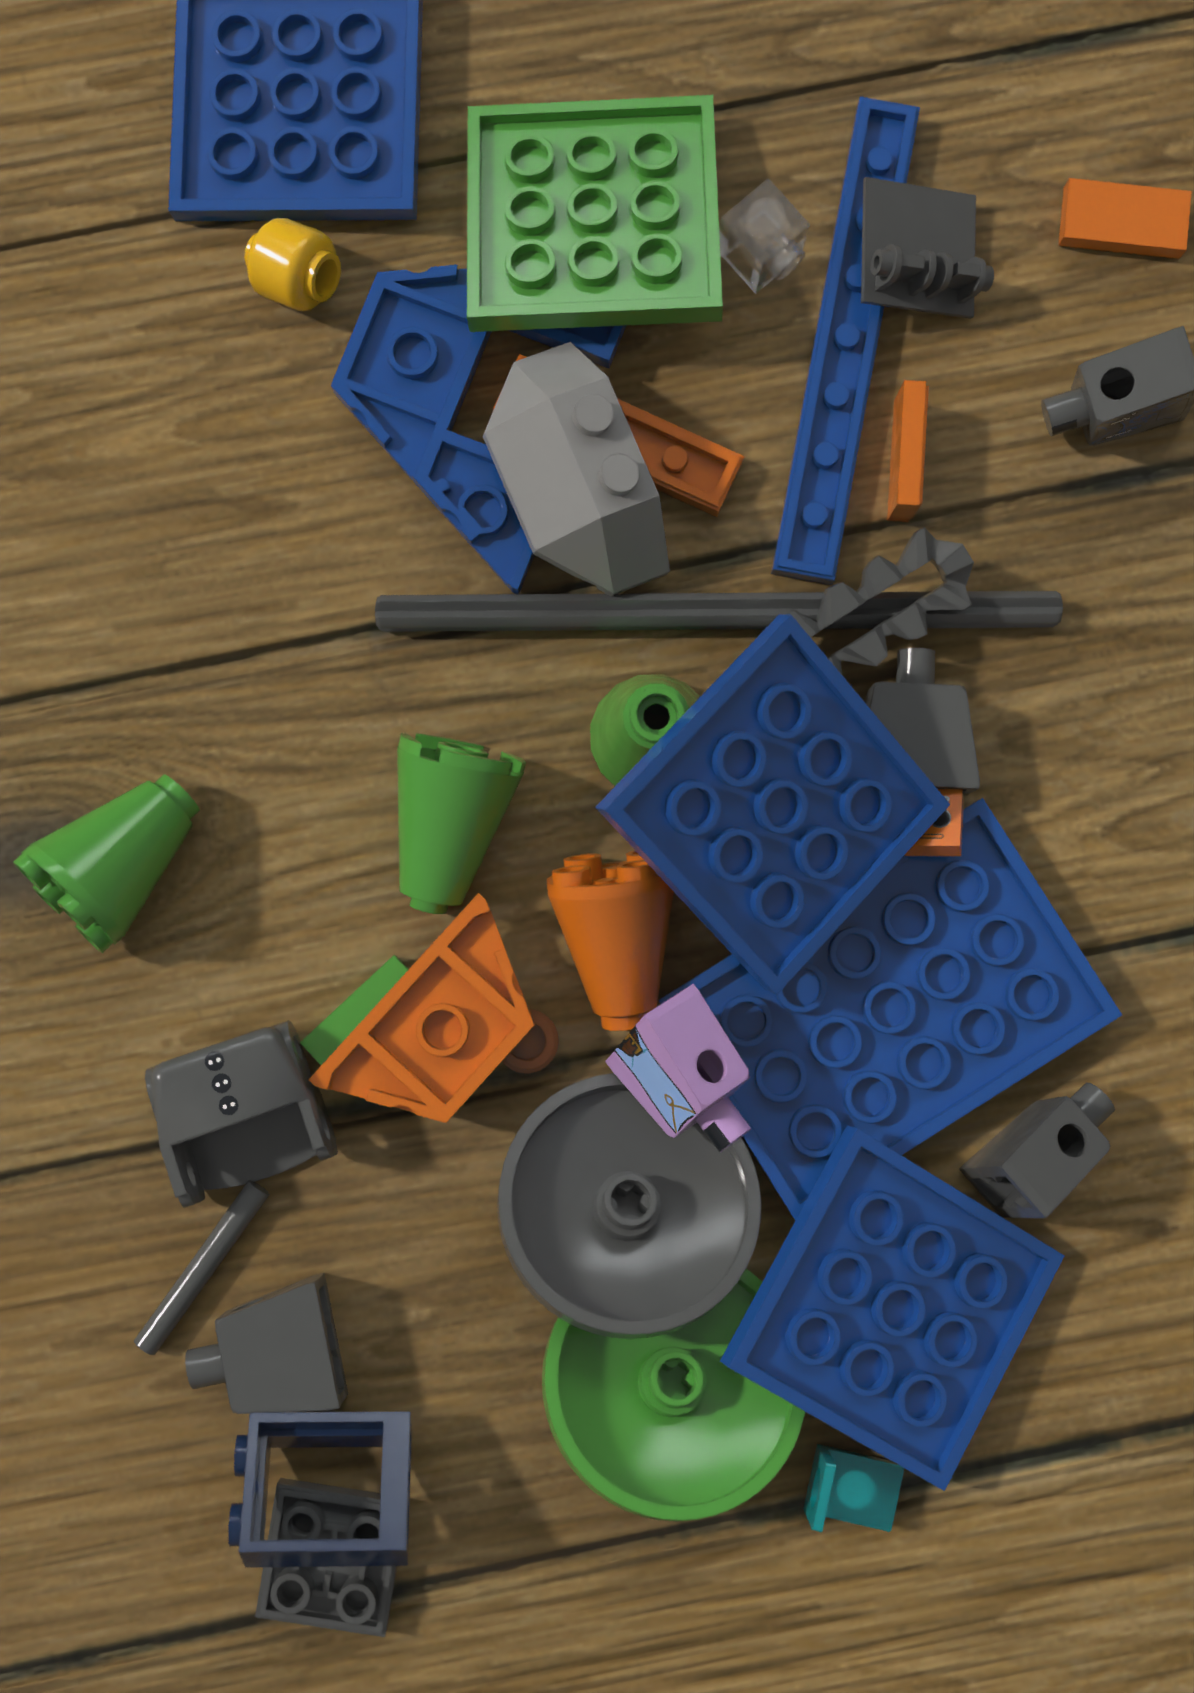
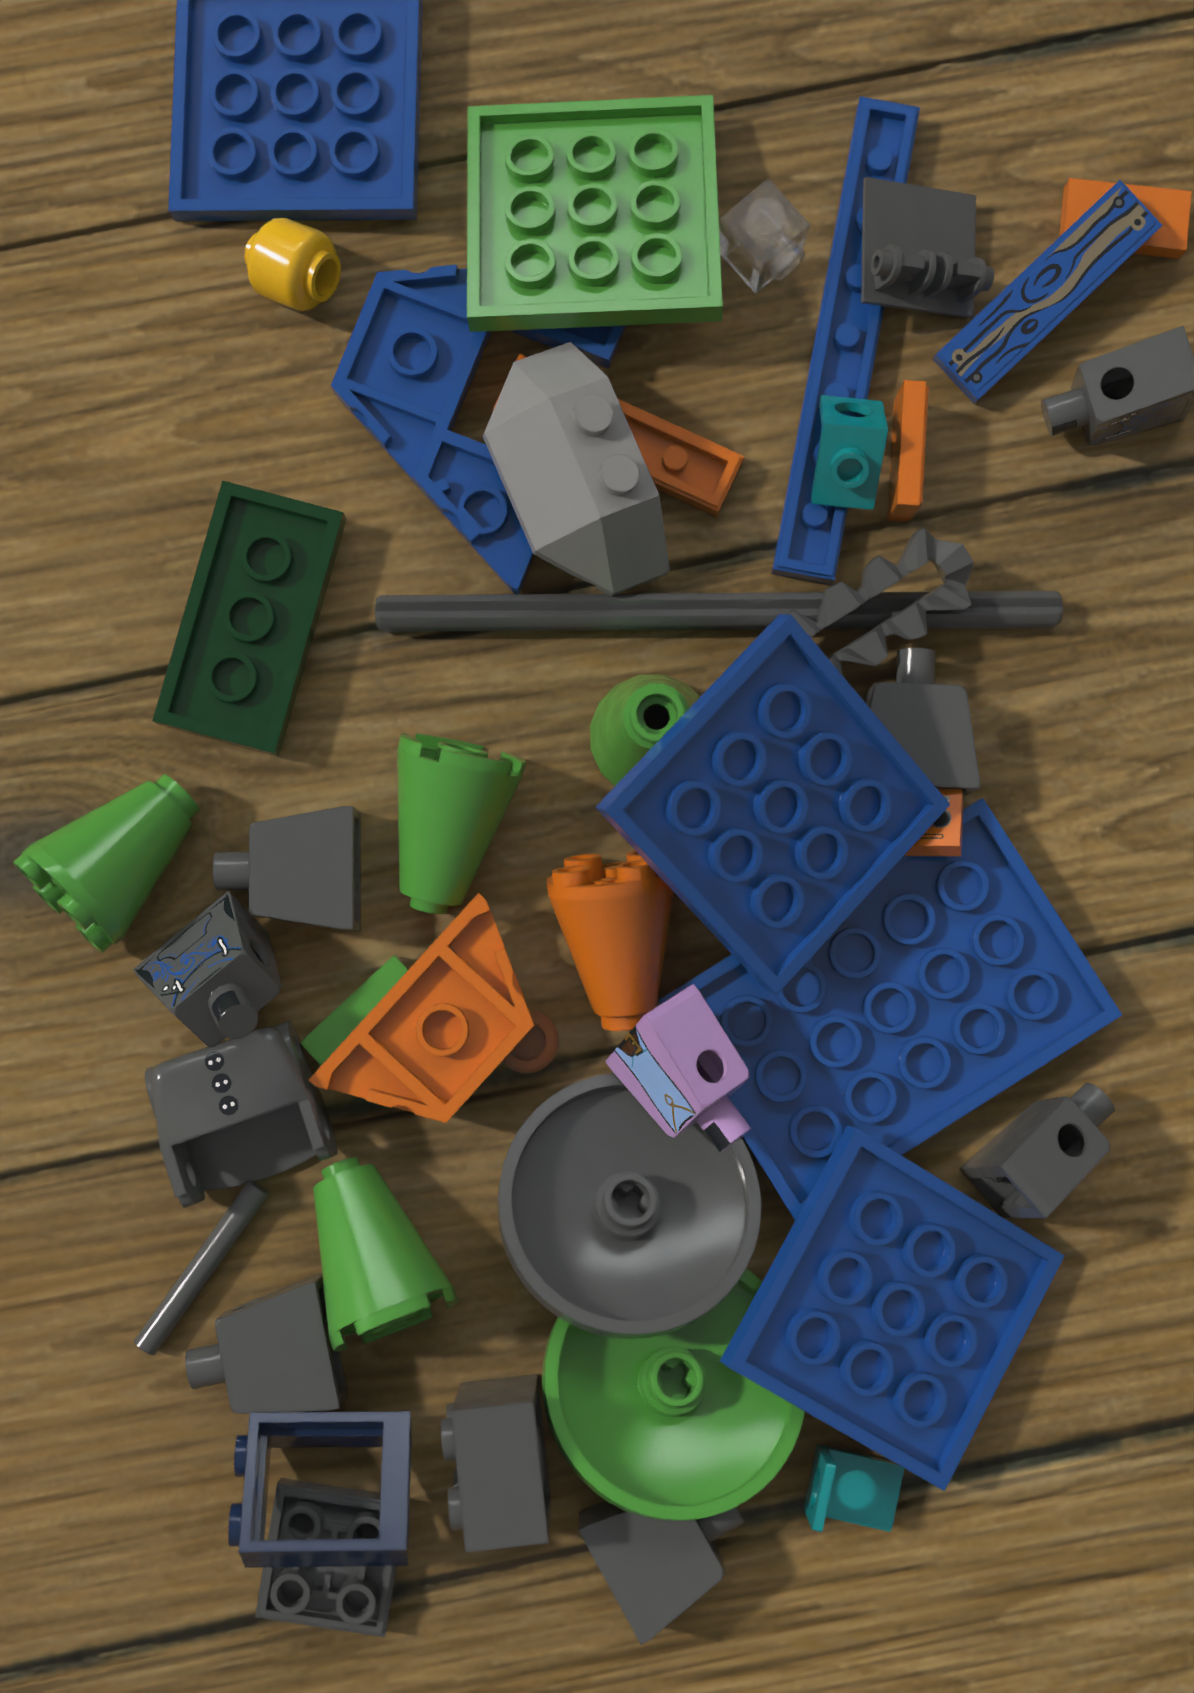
(215, 972): none -> dark grey torso
(250, 618): none -> dark green plate
(300, 869): none -> dark grey torso
(372, 1257): none -> bright green cone
(501, 1463): none -> dark grey brick
(655, 1564): none -> dark grey torso
(849, 452): none -> teal bracket
(1047, 291): none -> blue tile

